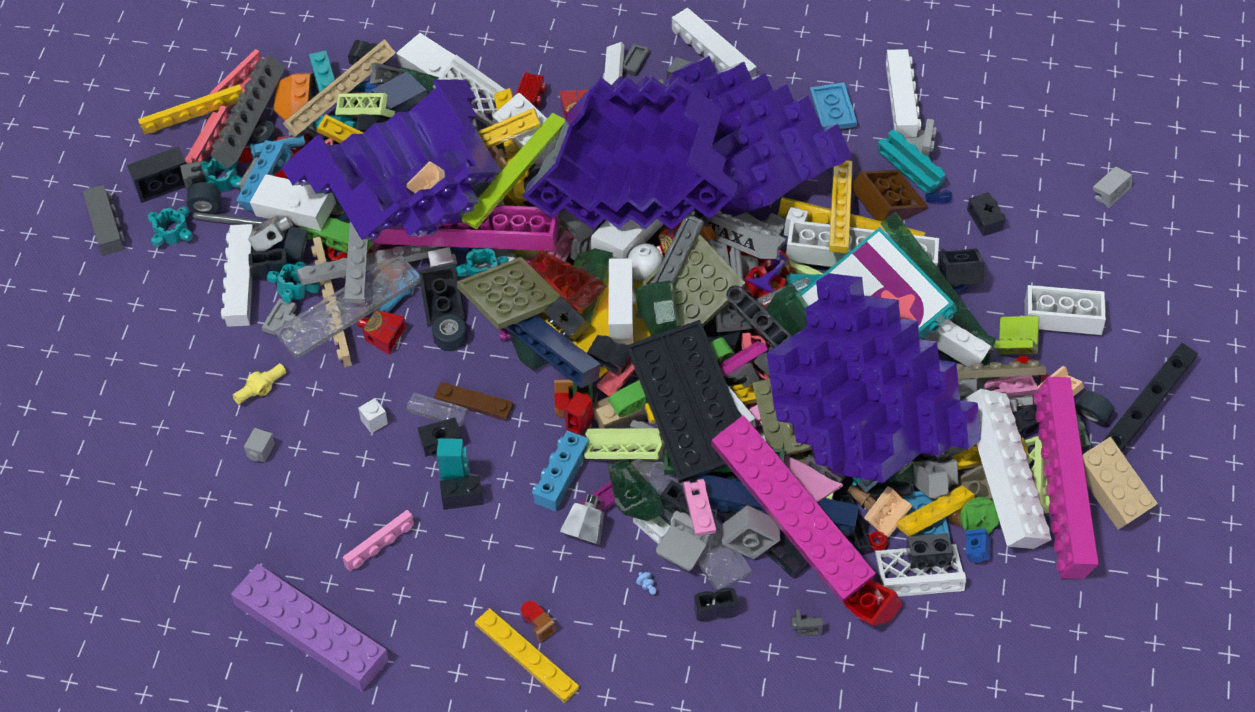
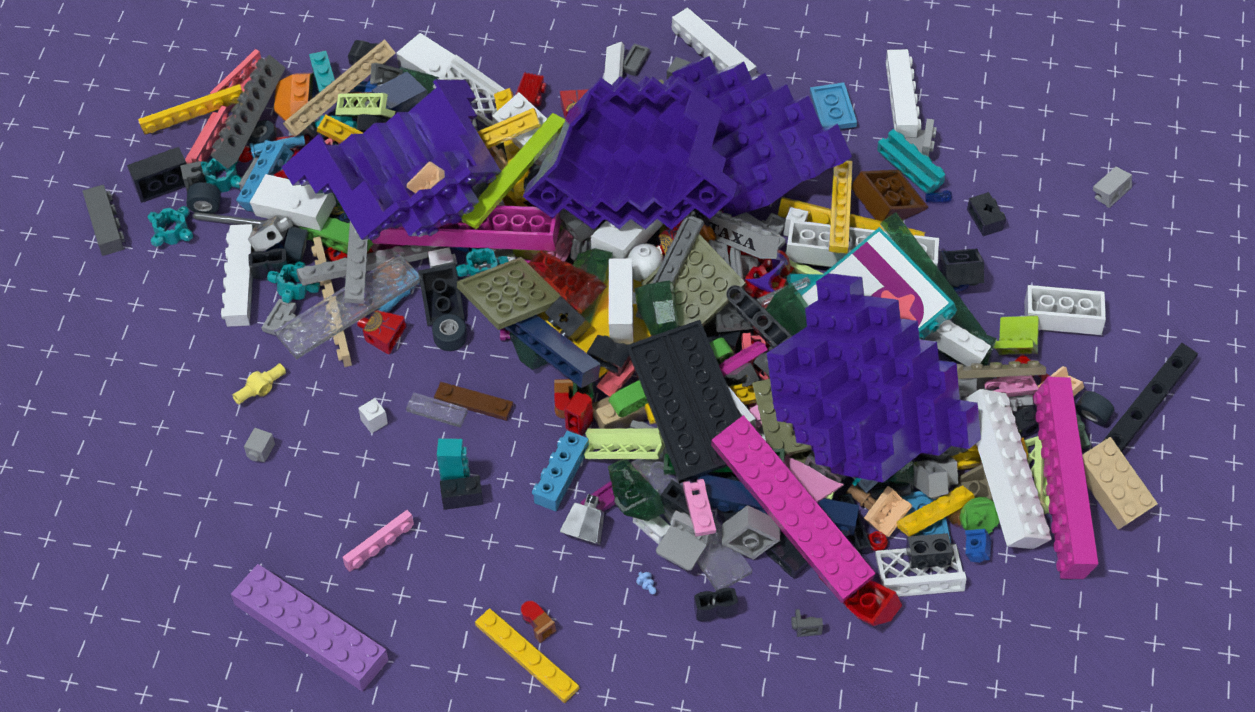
(430, 433): black brick -> none

